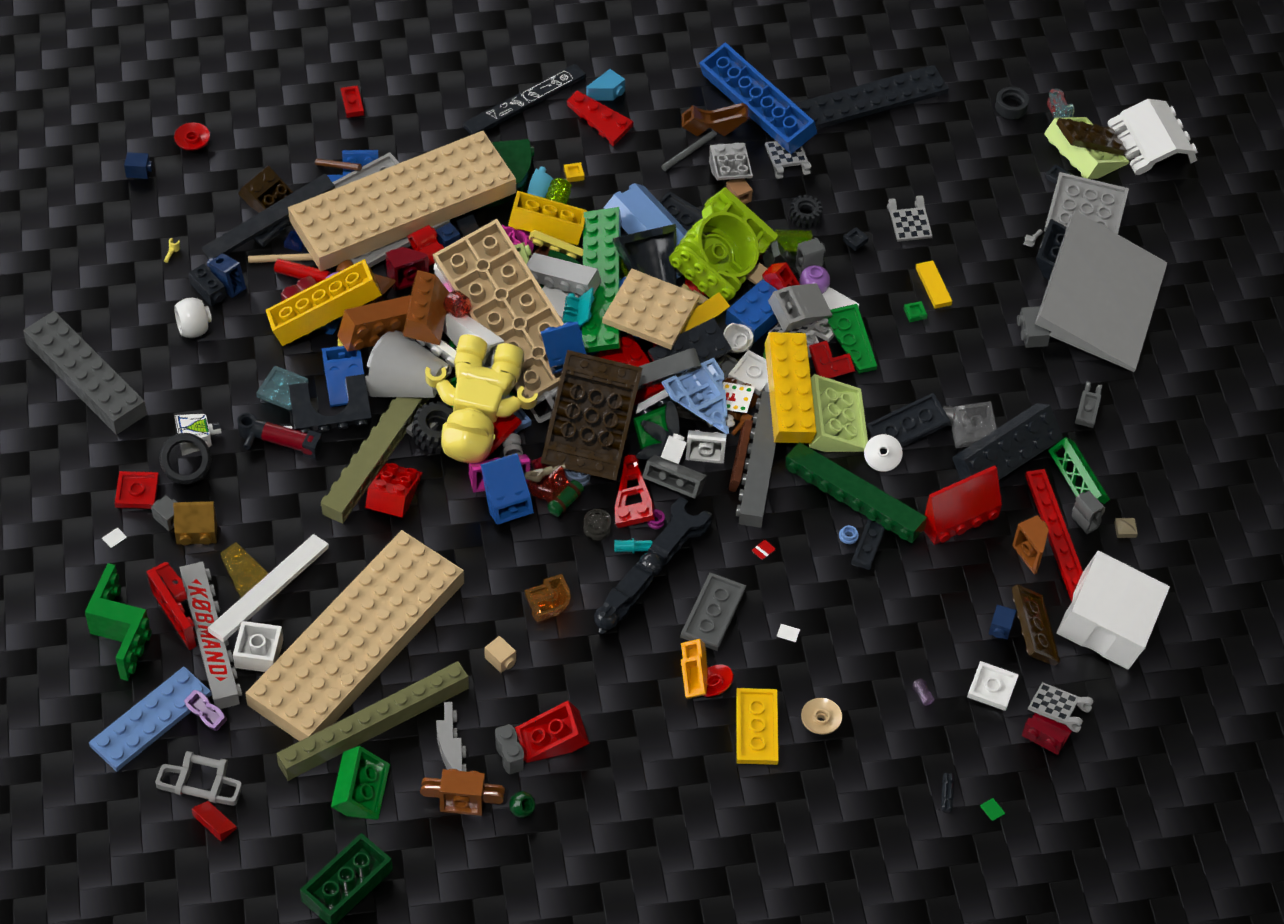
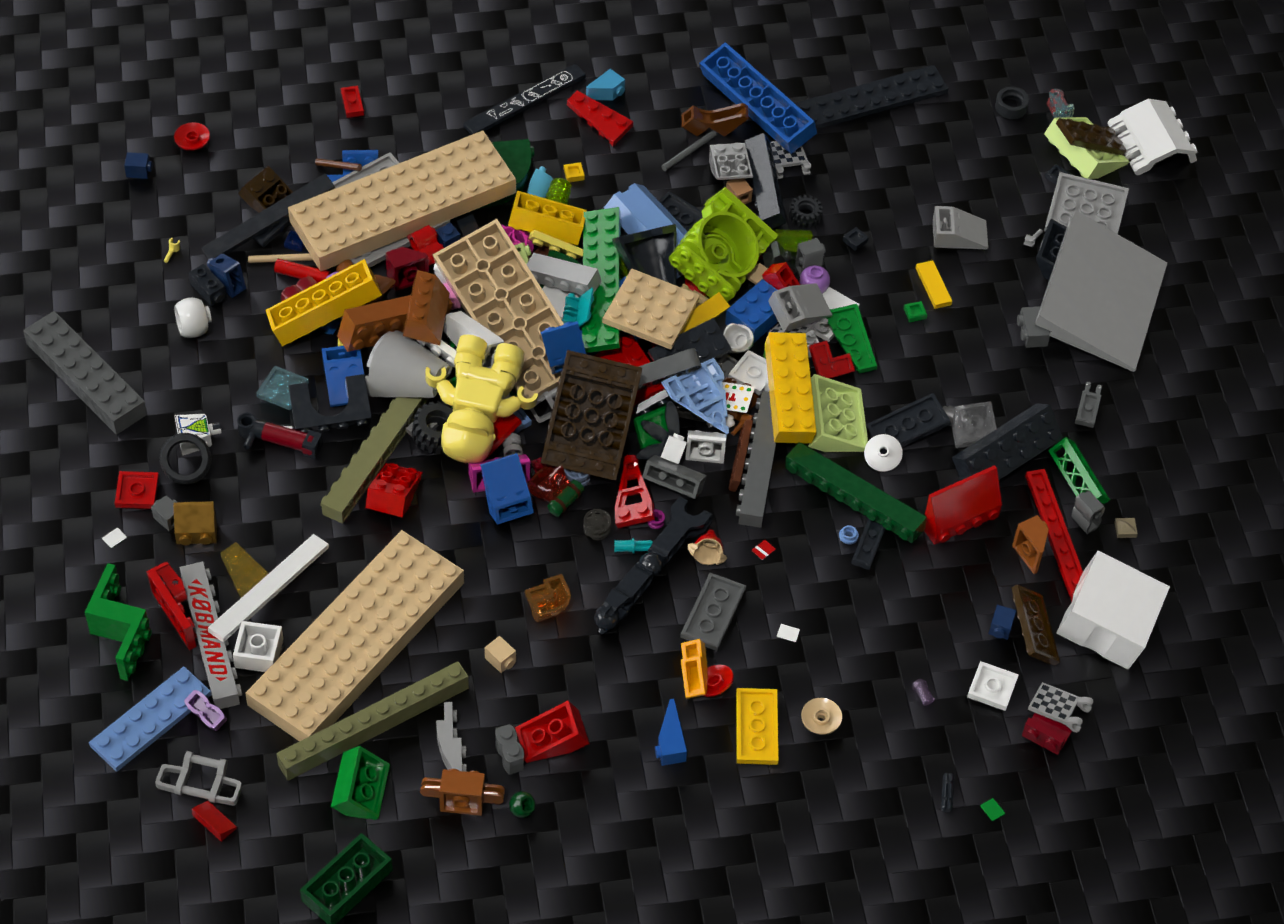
(457, 304): clear red head -> none
(538, 474): dark tan hand -> none
(671, 744): none -> blue slope
(708, 549): none -> tan hat
(765, 181): none -> brick
(910, 223): light grey flag -> none
(958, 229): none -> light grey slope

